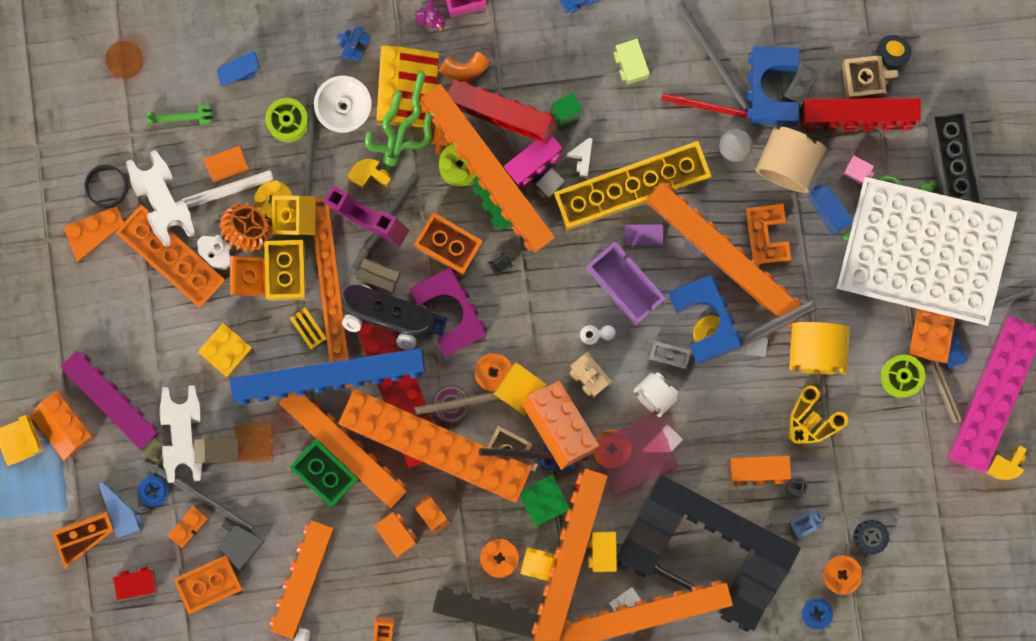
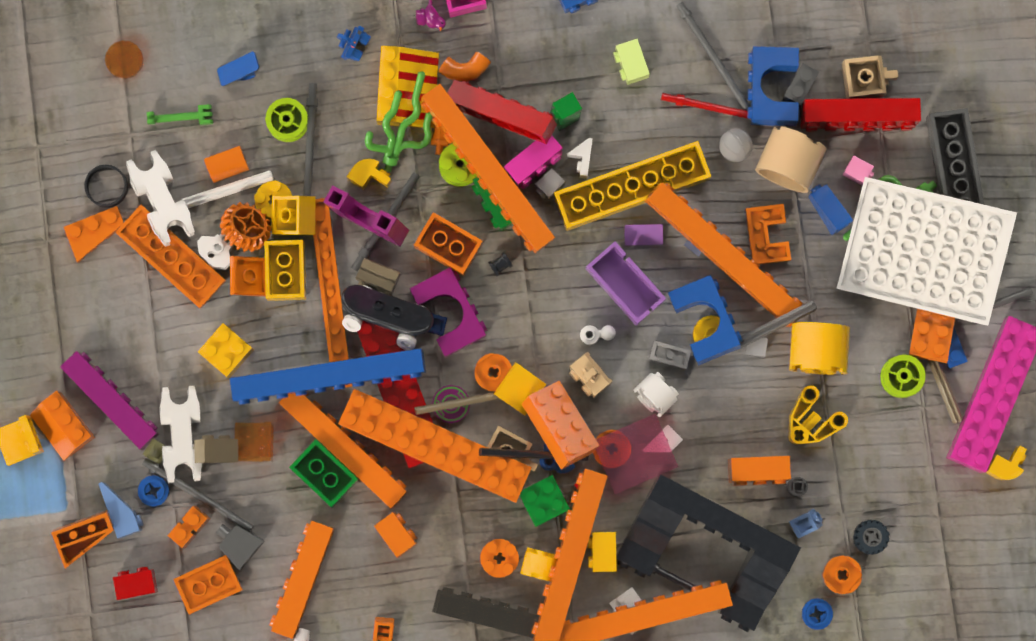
(299, 315): yellow tile -> none
(341, 91): white dish -> none
(431, 514): orange torso -> none
(894, 51): black wheel -> none

